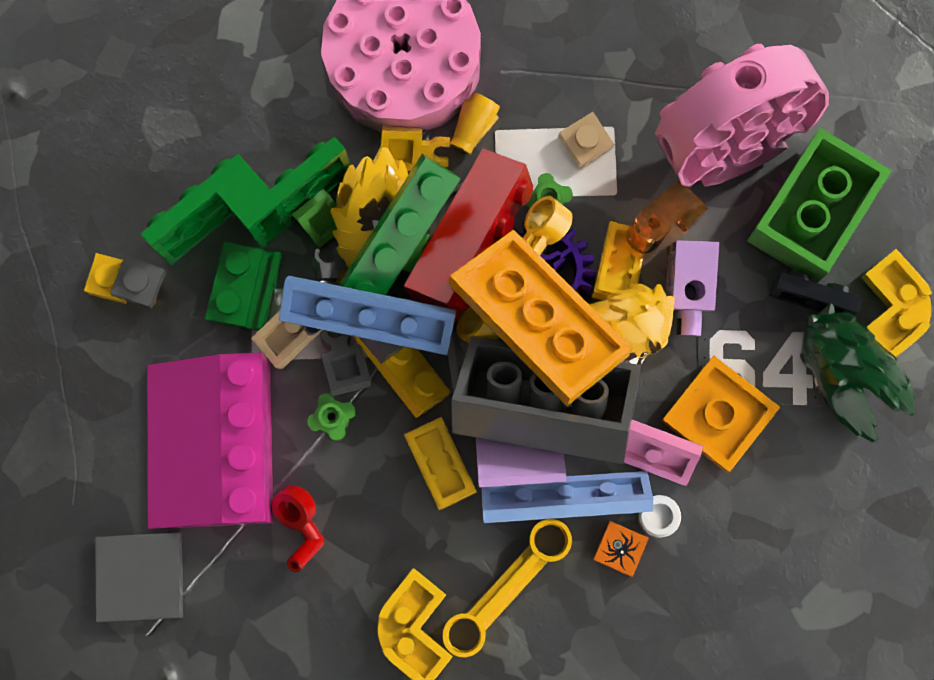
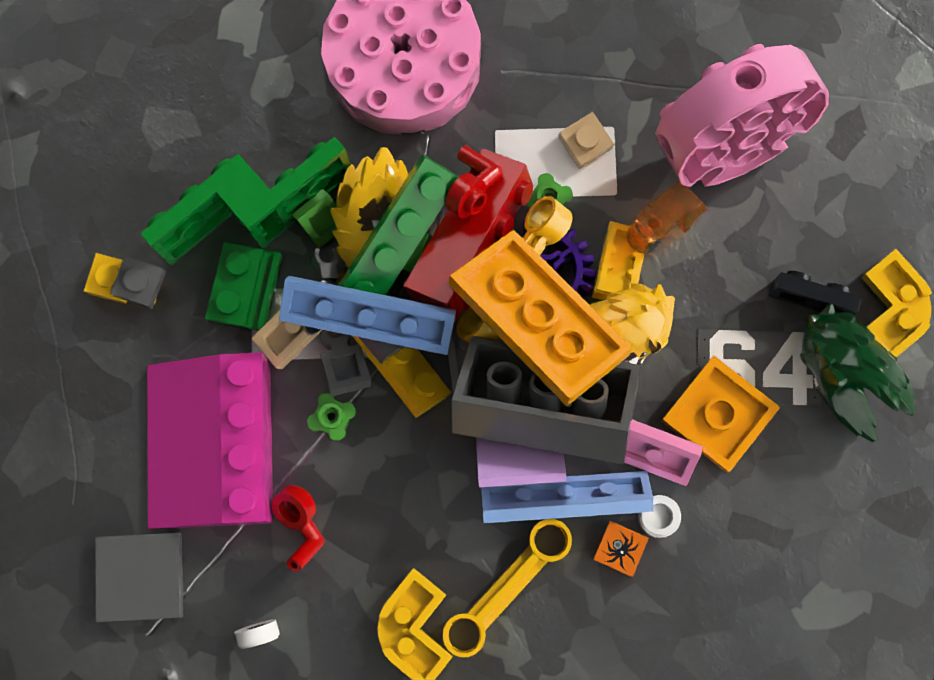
(257, 634): none -> white tile
(407, 145): yellow plate -> none
(440, 463): yellow plate -> none
(468, 192): none -> red plate
(475, 120): yellow cone -> none
(694, 265): lavender torso -> none
(819, 205): bright green brick -> none

